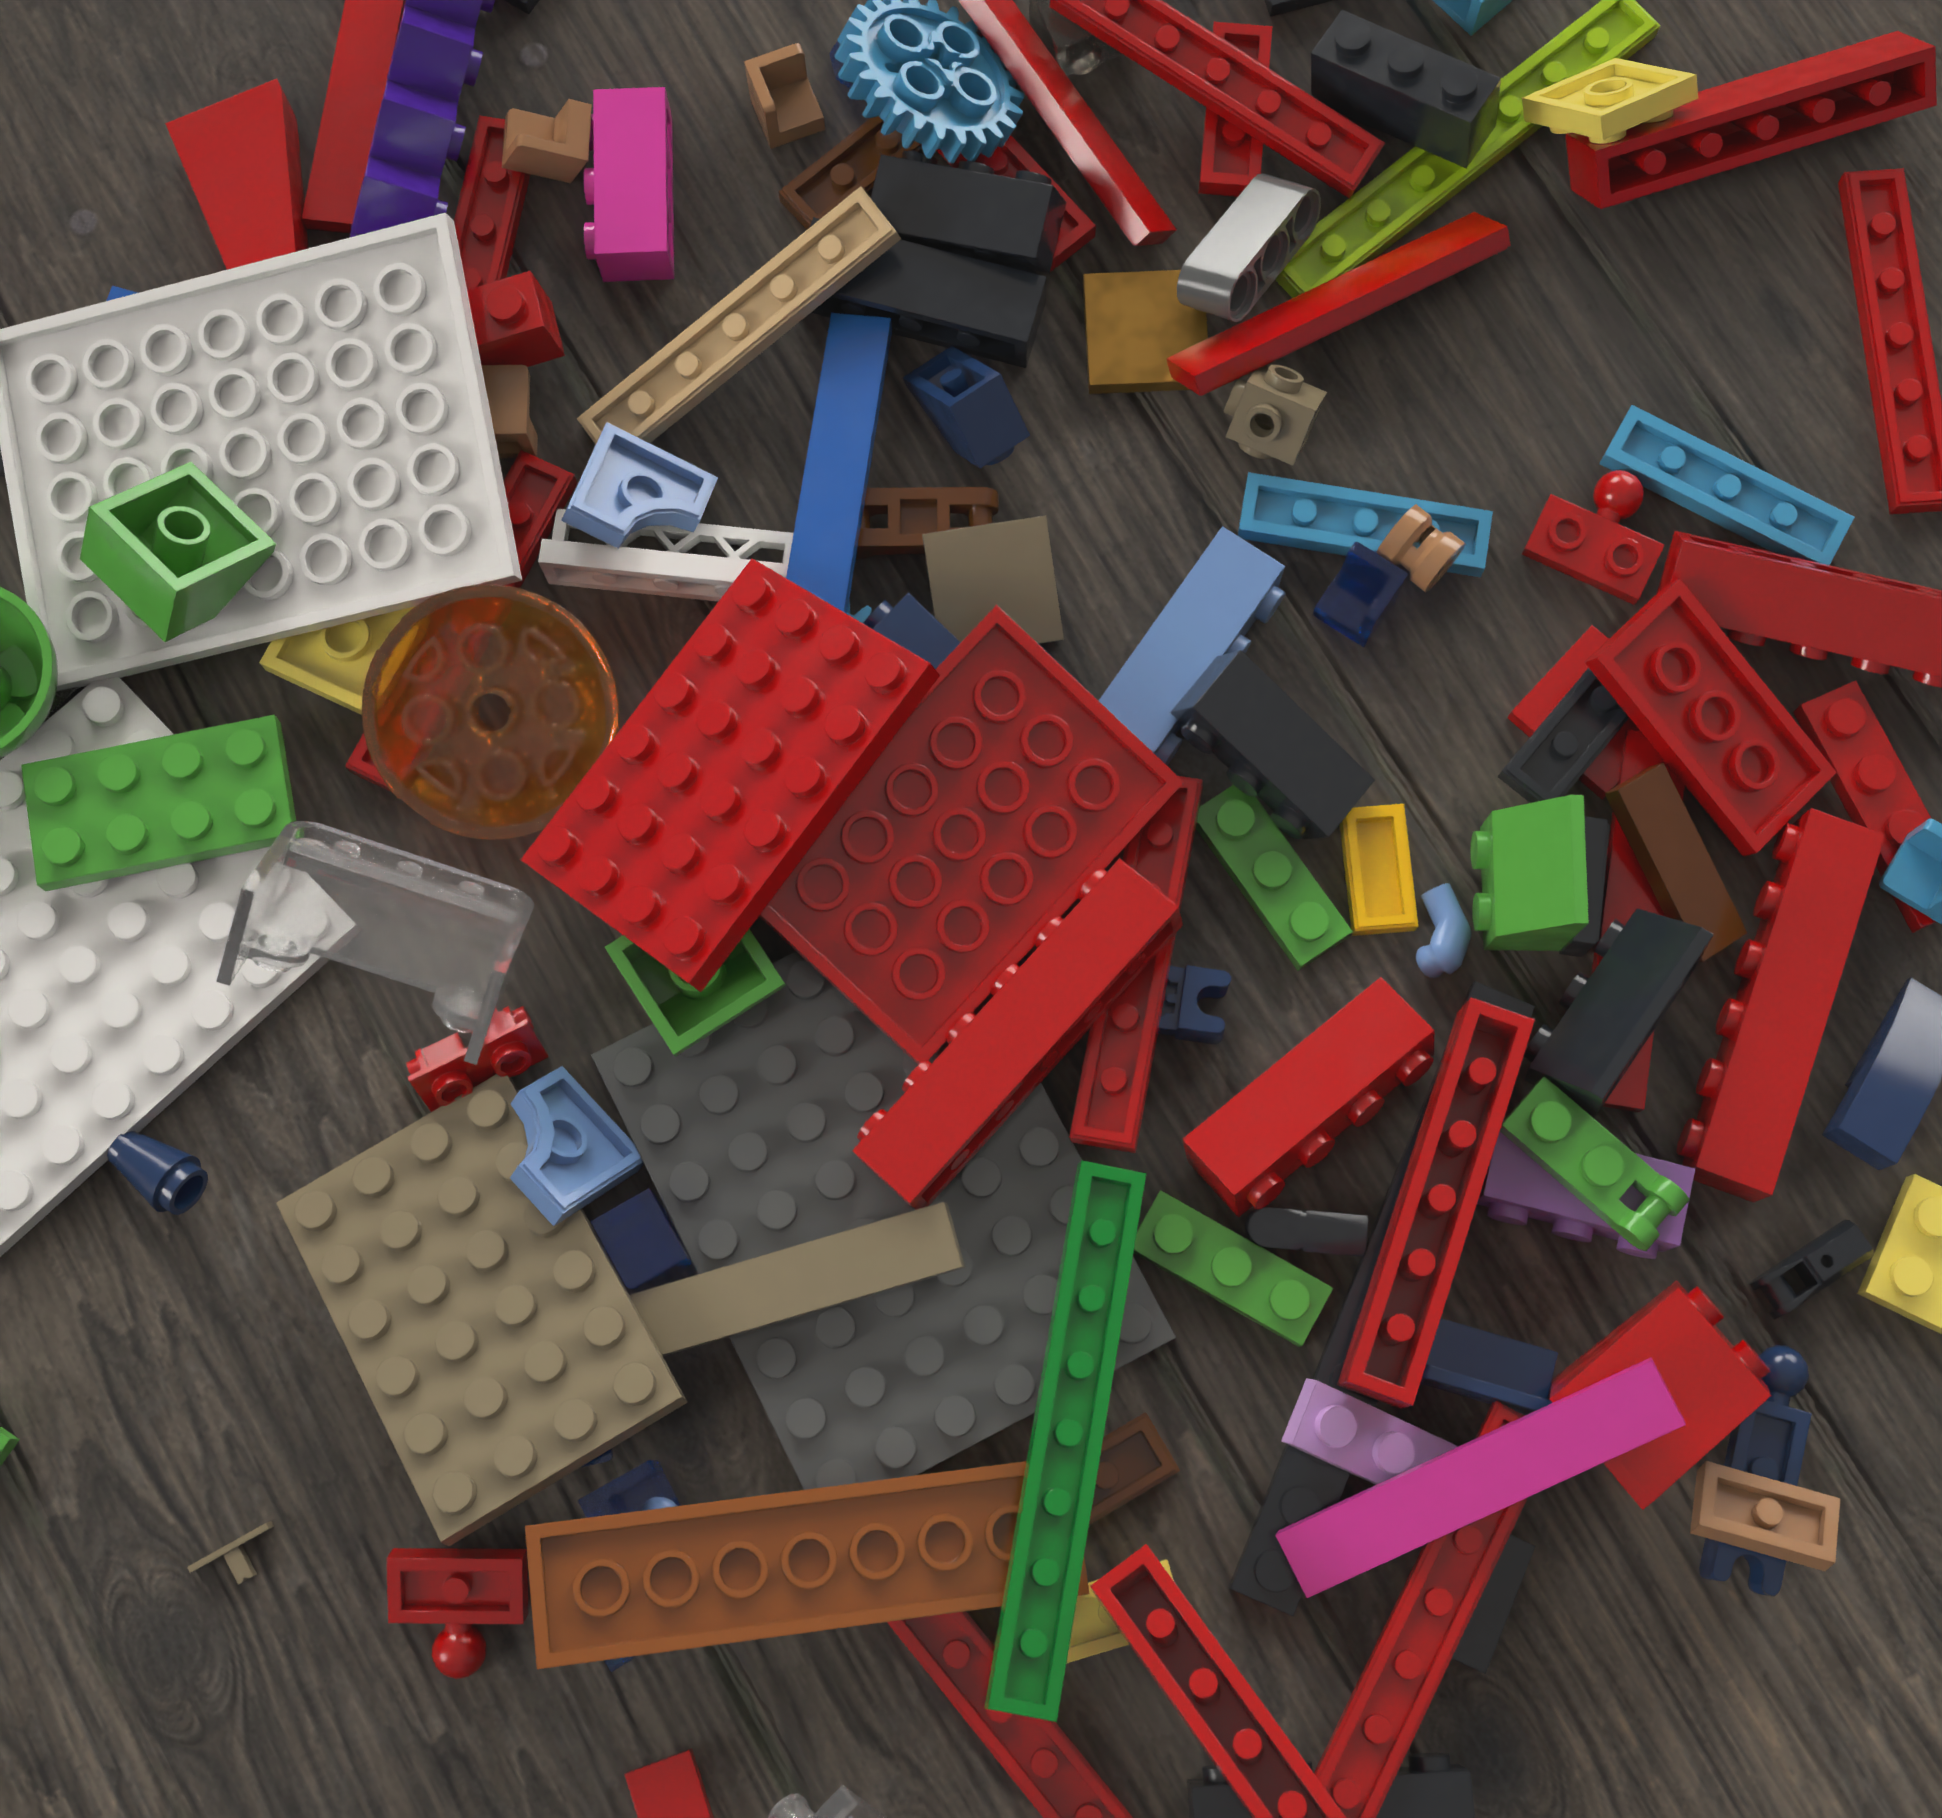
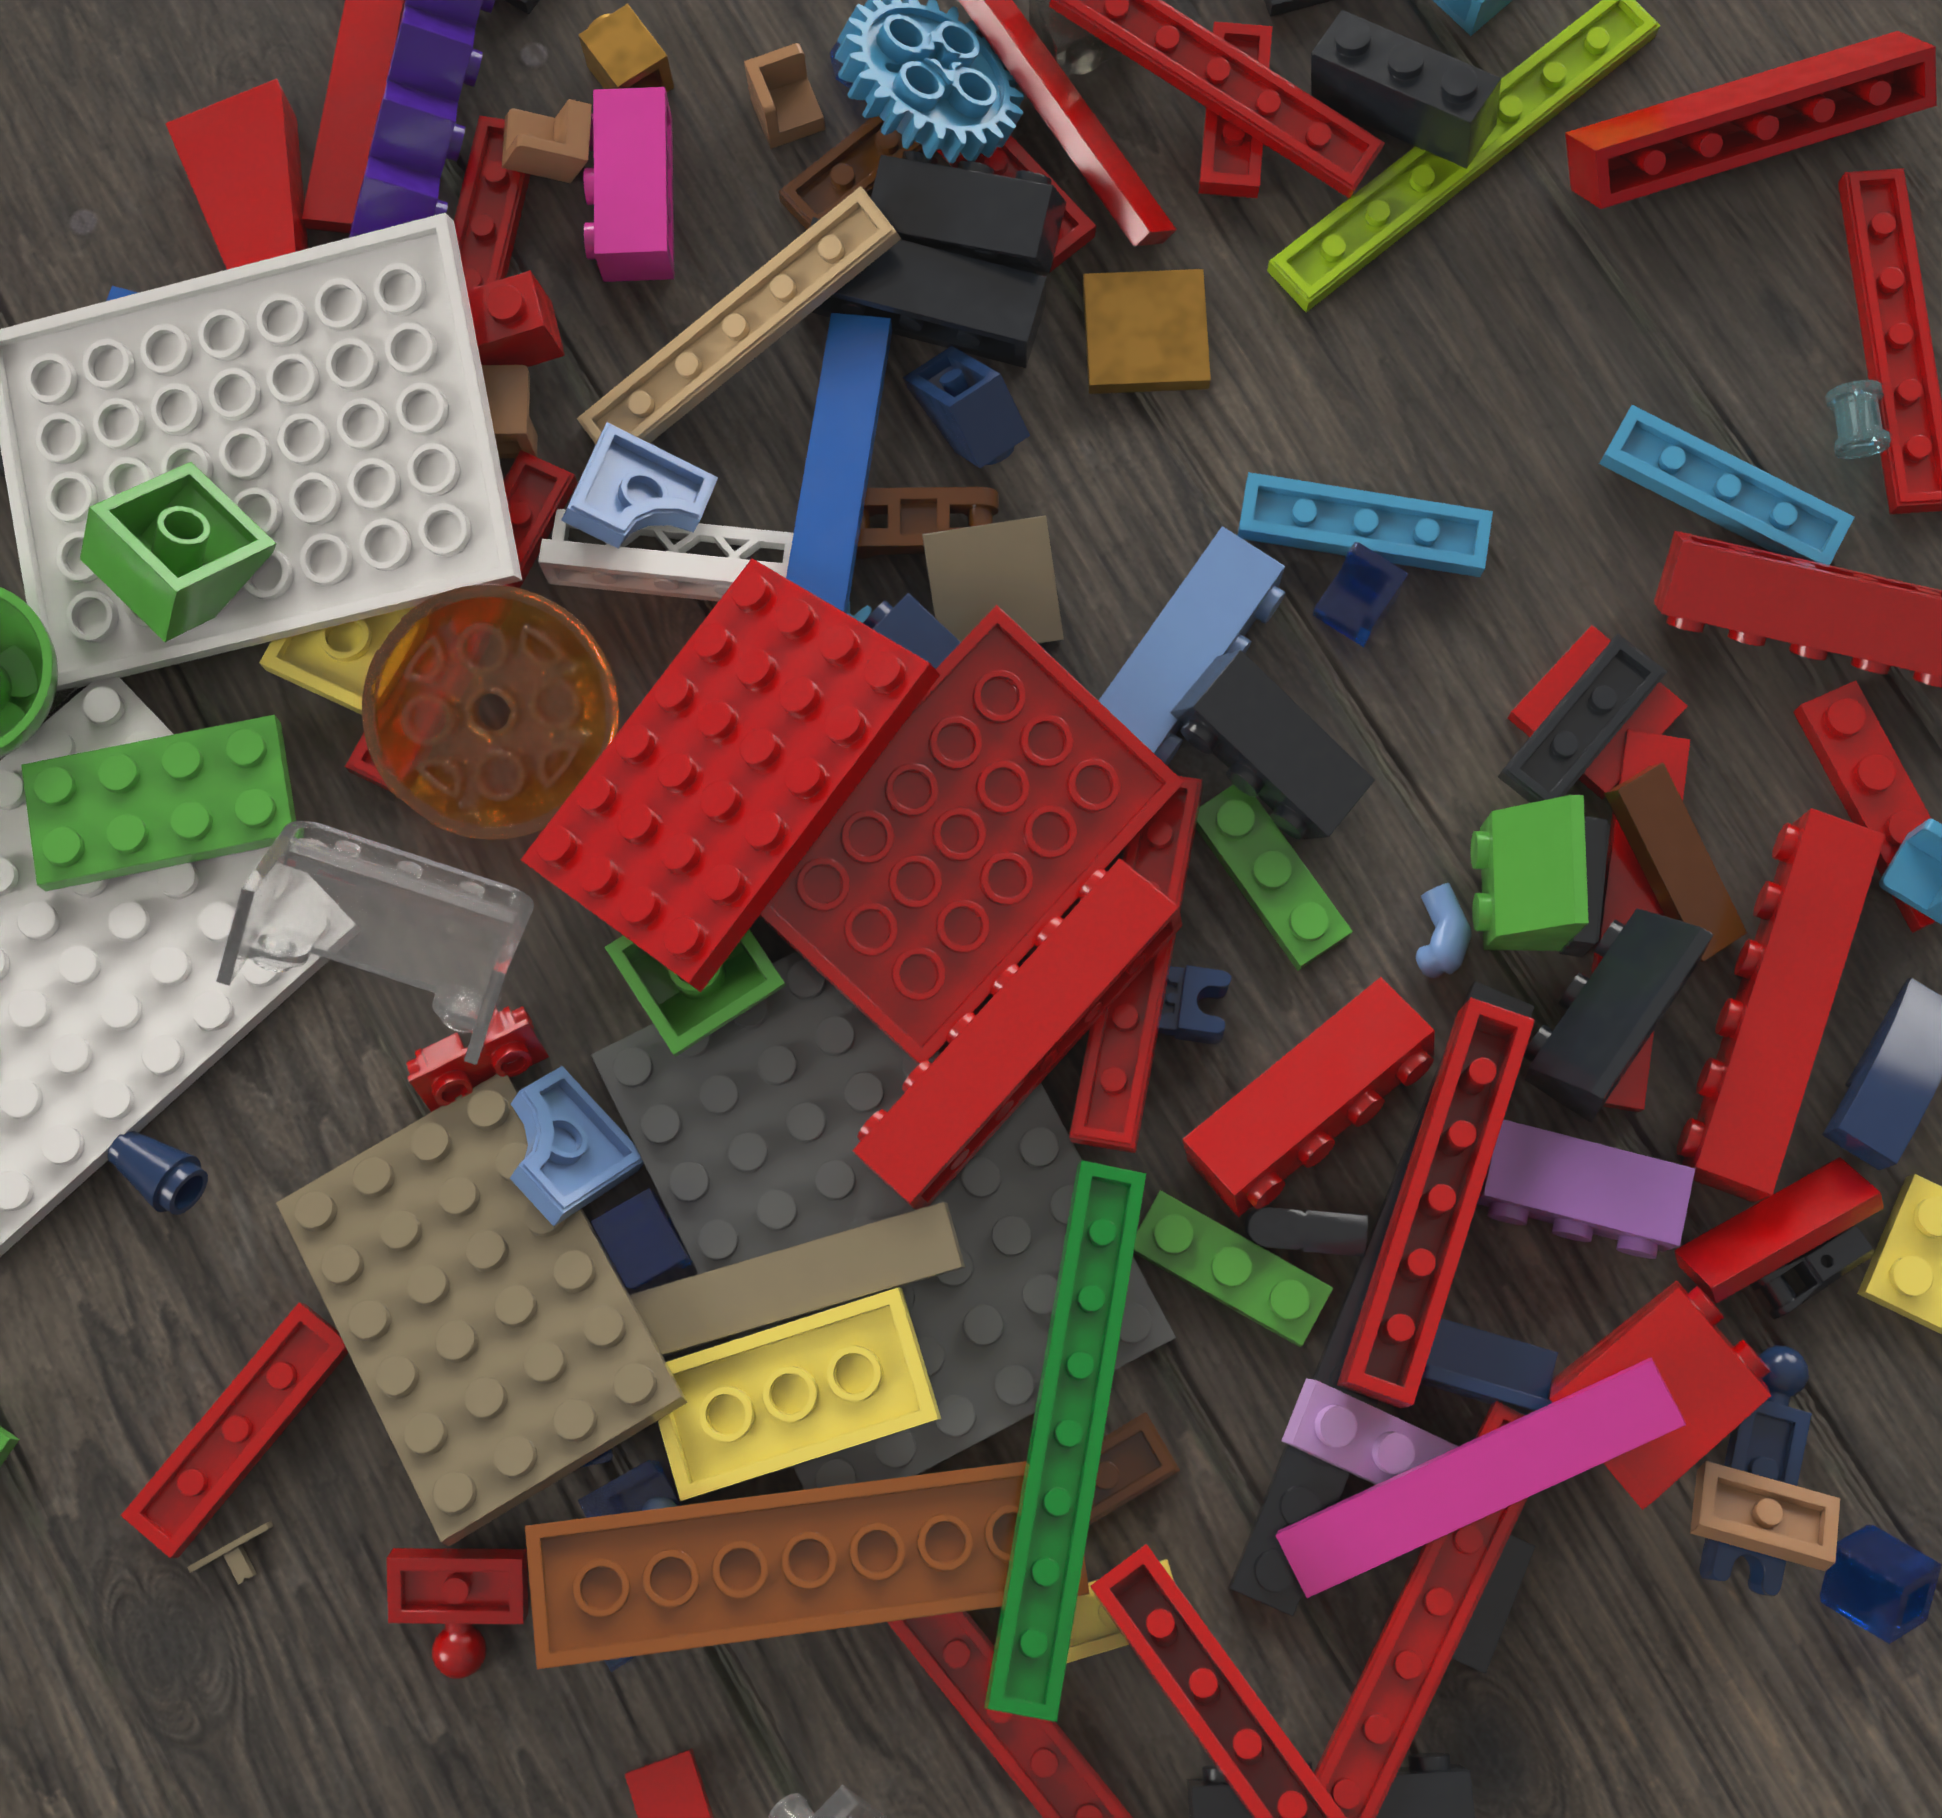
(236, 1431): none -> red plate
(624, 52): none -> pearl gold brick
(796, 1394): none -> light yellow plate
(1248, 247): dark grey beam -> none
(1273, 413): dark tan brick -> none
(1338, 303): red tile -> none
(1378, 870): yellow tile -> none
(1433, 556): medium nougat wheel -> none
(1592, 1163): bright green plate -> none
(1596, 545): red plate -> none
(1610, 99): light yellow plate -> none
(1711, 717): red plate -> none
(1778, 1229): none -> red tile
(1858, 419): none -> clear light blue bush
(1880, 1583): none -> clear blue panel

